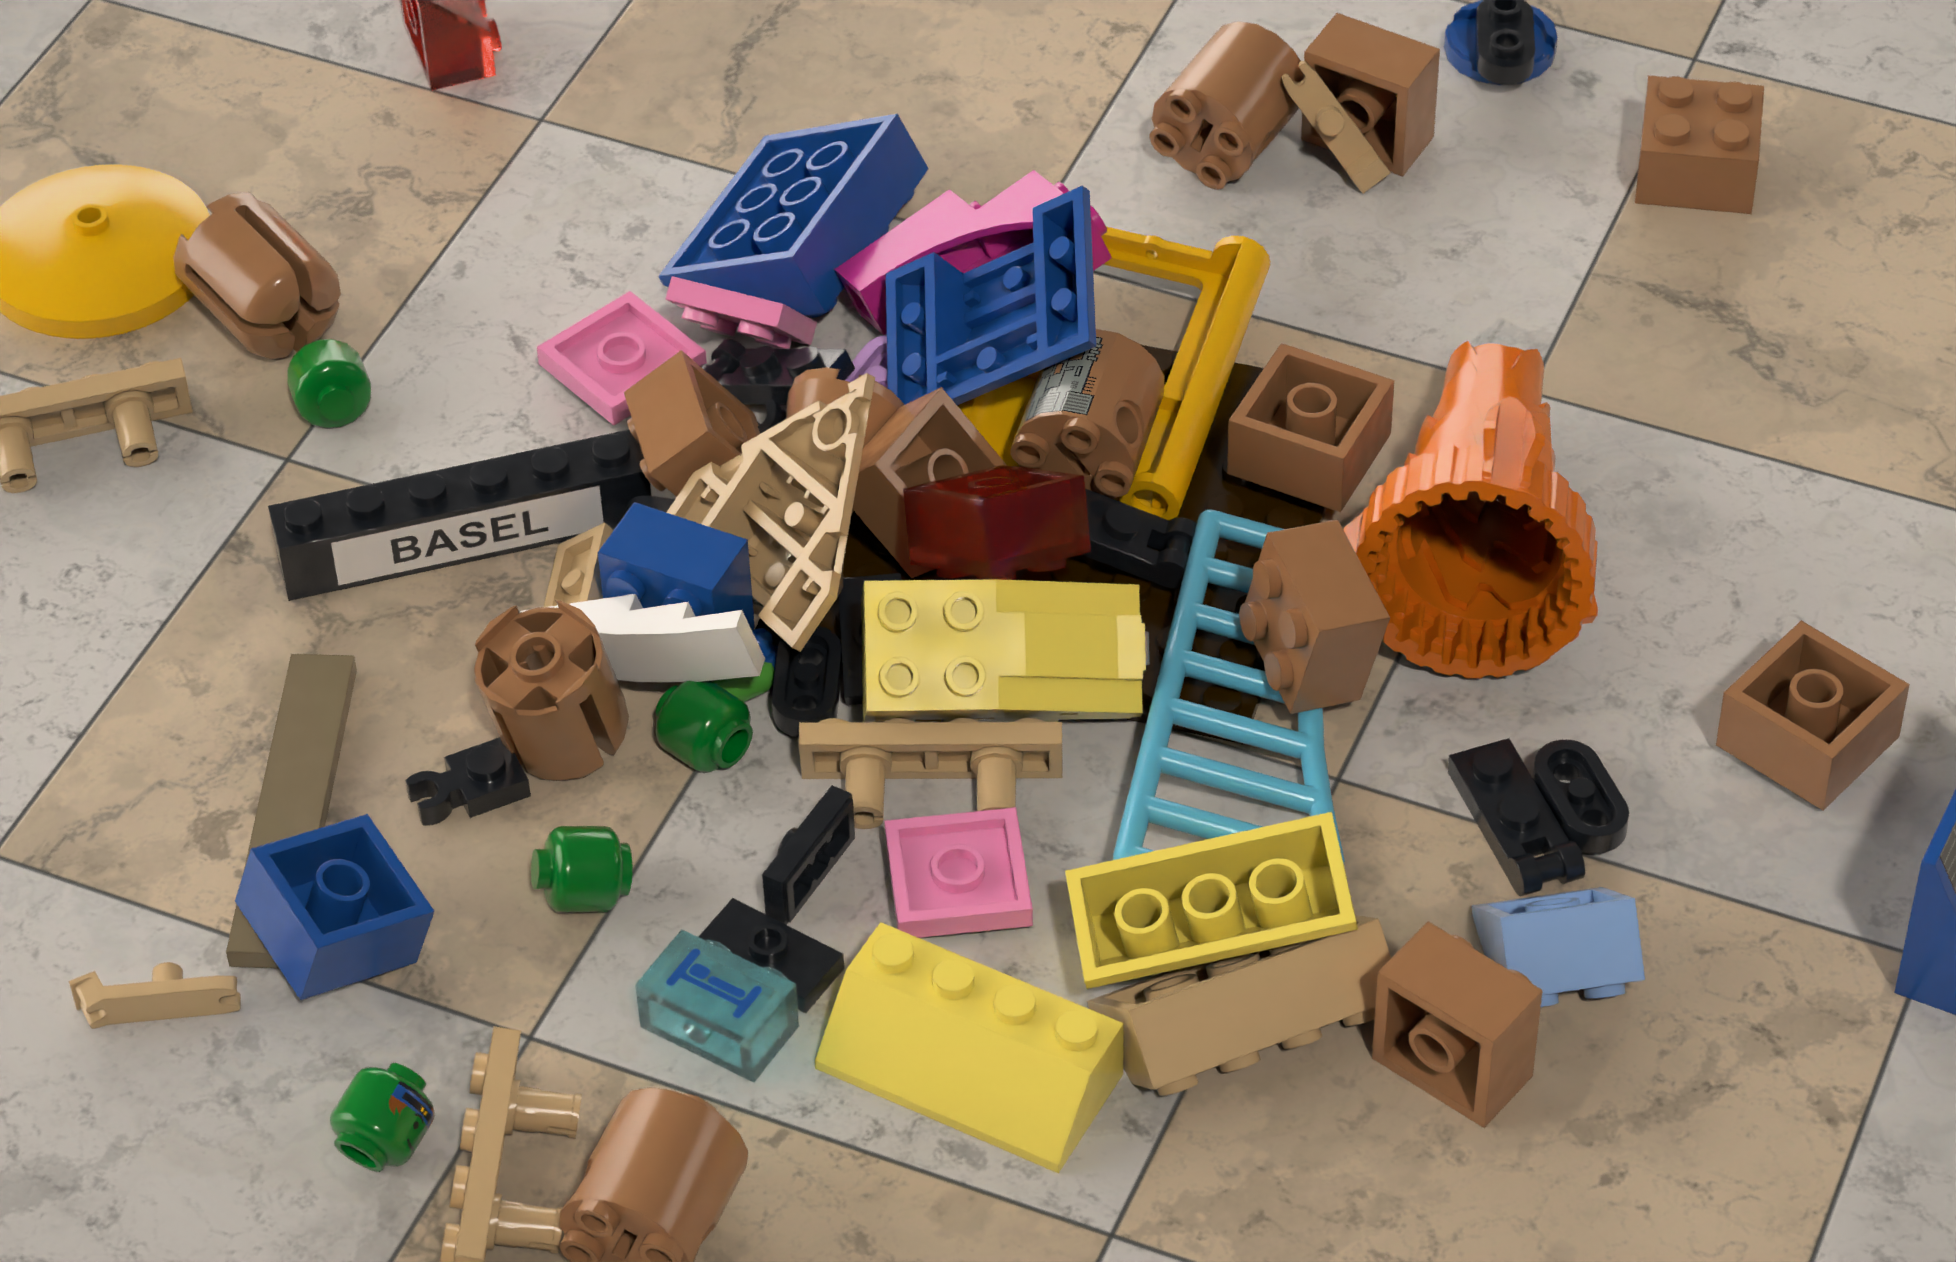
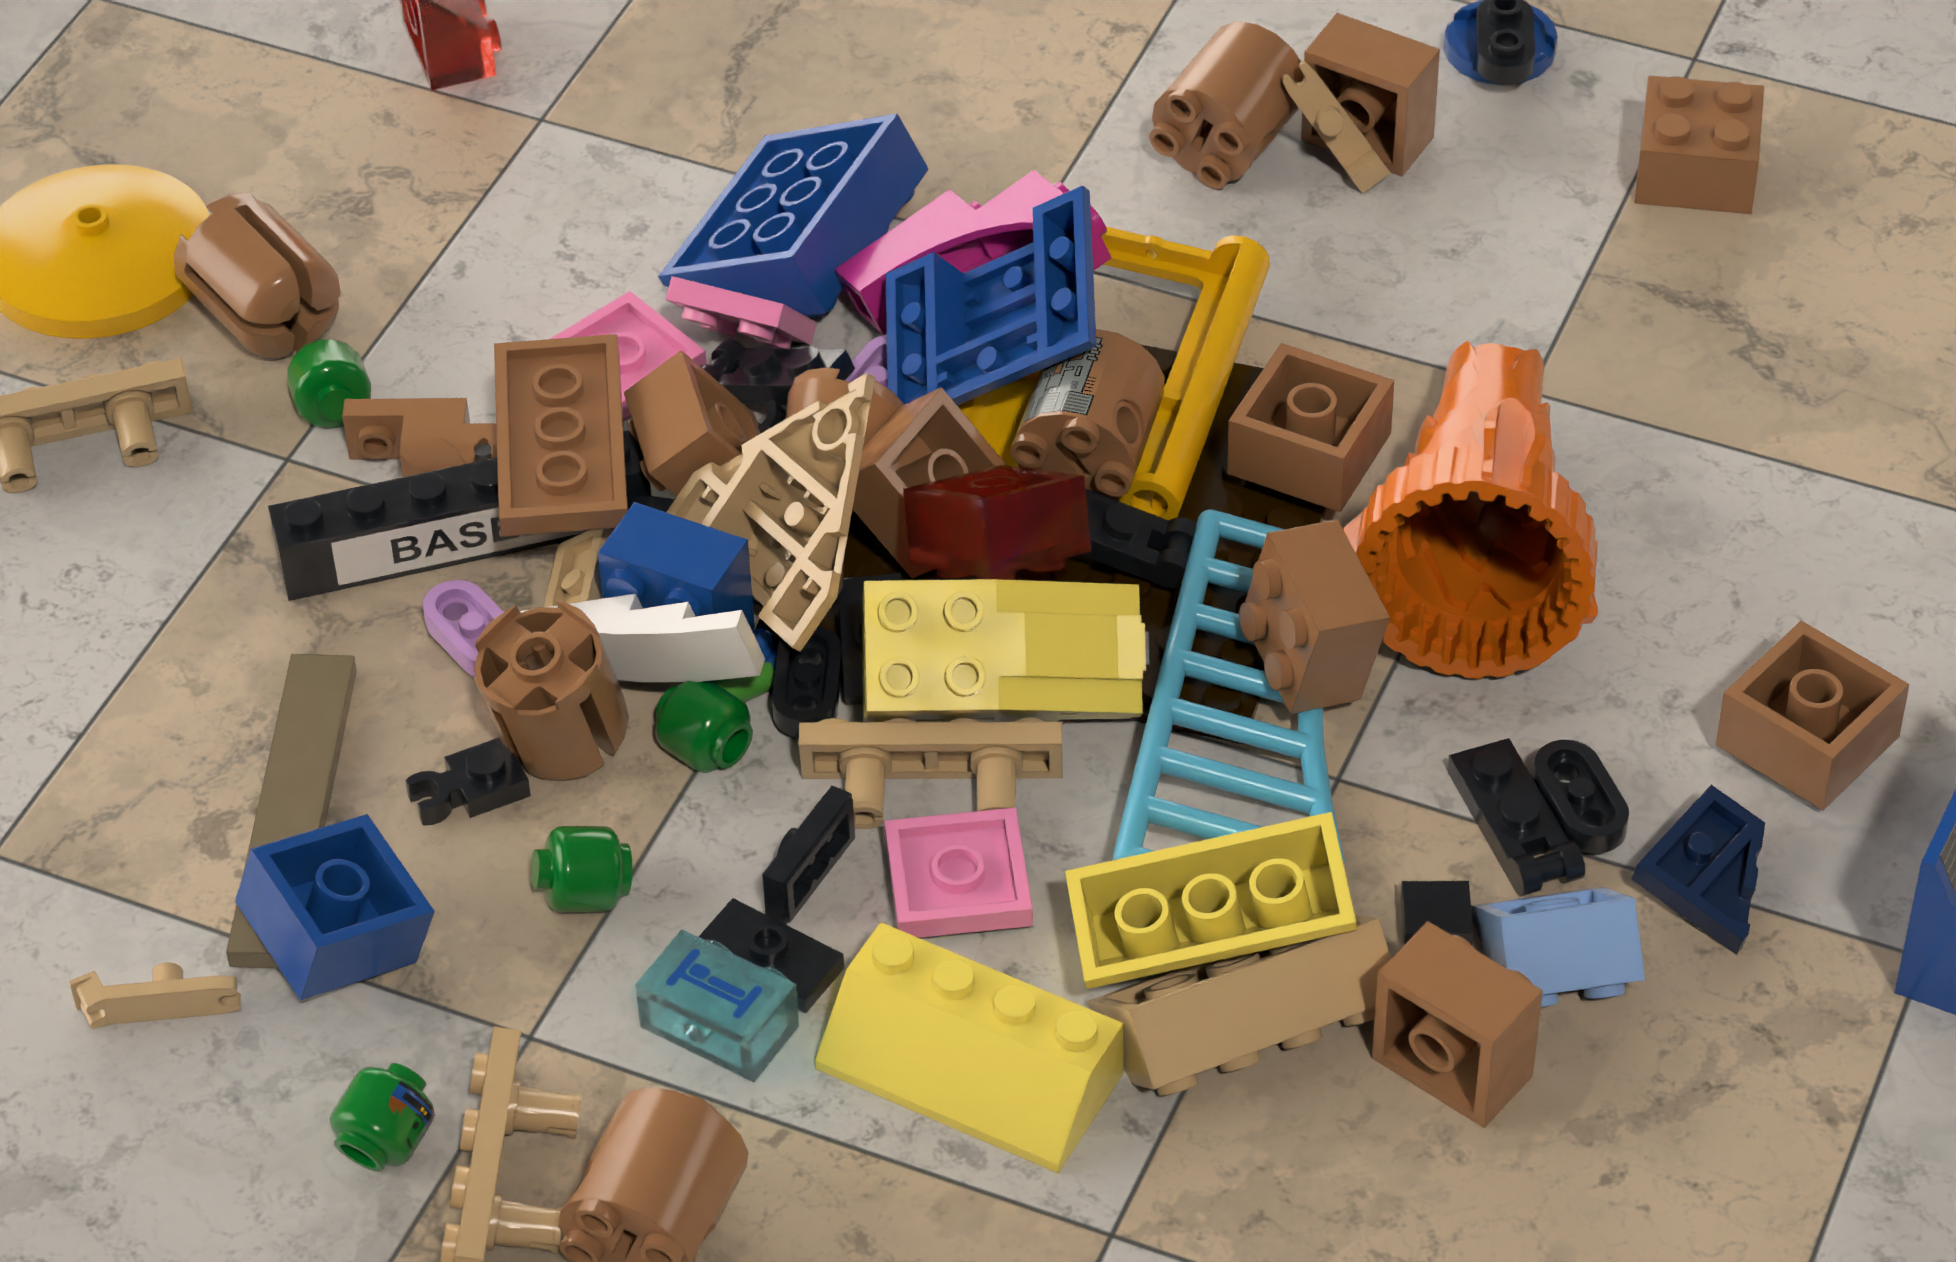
(419, 431): none -> medium nougat plate
(472, 610): none -> lavender plate
(559, 435): none -> medium nougat plate
(1439, 902): none -> black tile
(1708, 867): none -> dark blue wing

